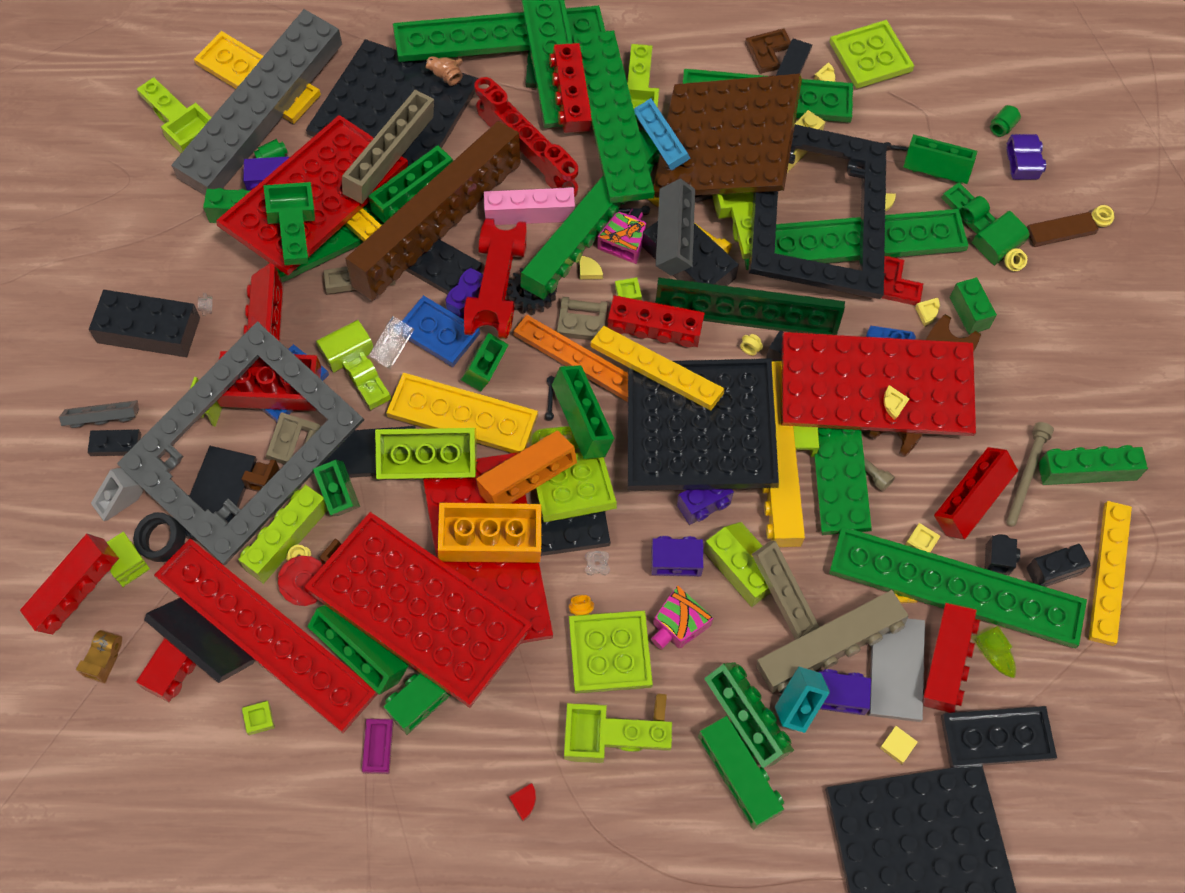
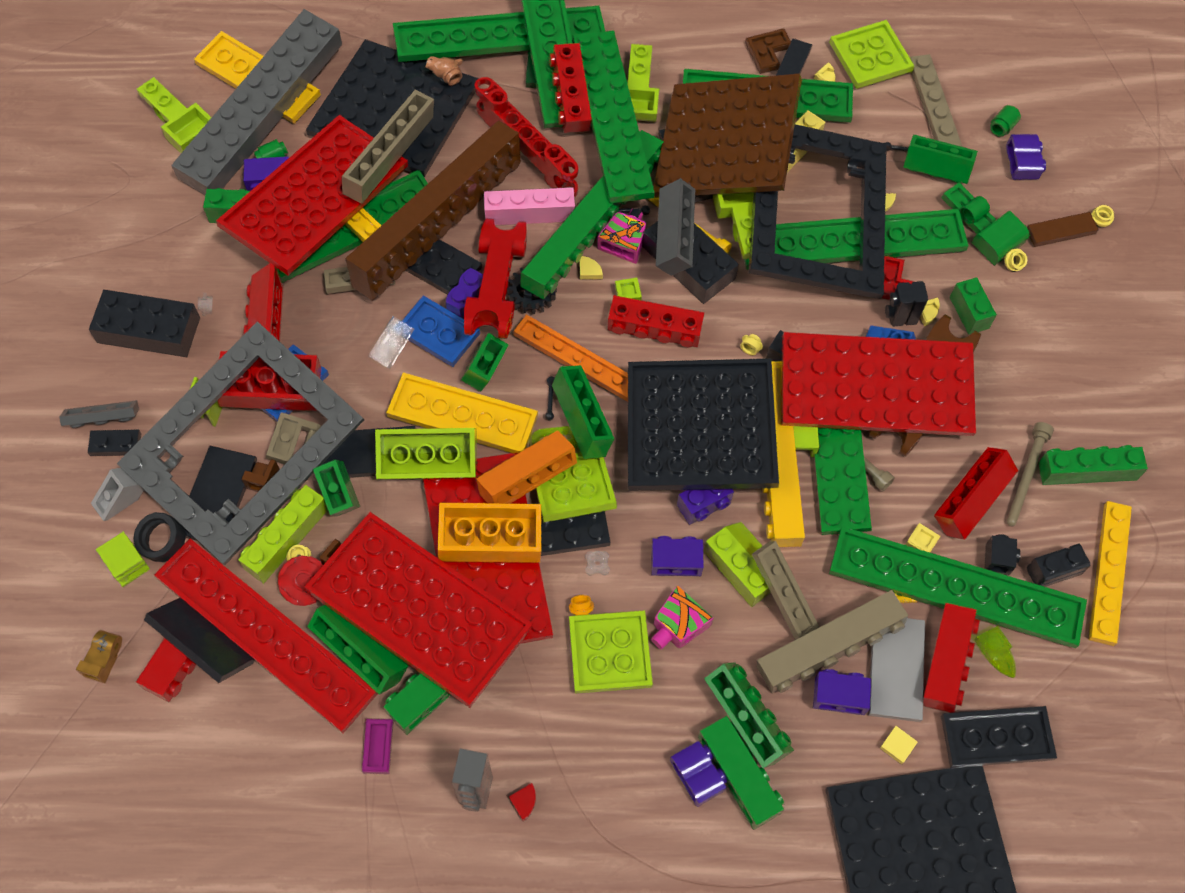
(69, 584): red brick -> none
(258, 718): lime plate -> none
(290, 207): green plate -> none
(348, 350): lime plate -> none
(406, 184): green brick -> none
(472, 779): none -> dark grey brick
(579, 325): dark tan plate -> none
(590, 732): lime plate -> none
(657, 368): yellow plate -> none
(660, 707): pearl gold tile -> none
(661, 134): dark azure plate -> none
(698, 773): none -> dark purple brick
(753, 307): dark green plate -> none
(802, 699): teal brick -> none
(894, 402): light yellow tile -> none
(907, 303): none -> black brick
(934, 100): none -> dark tan plate

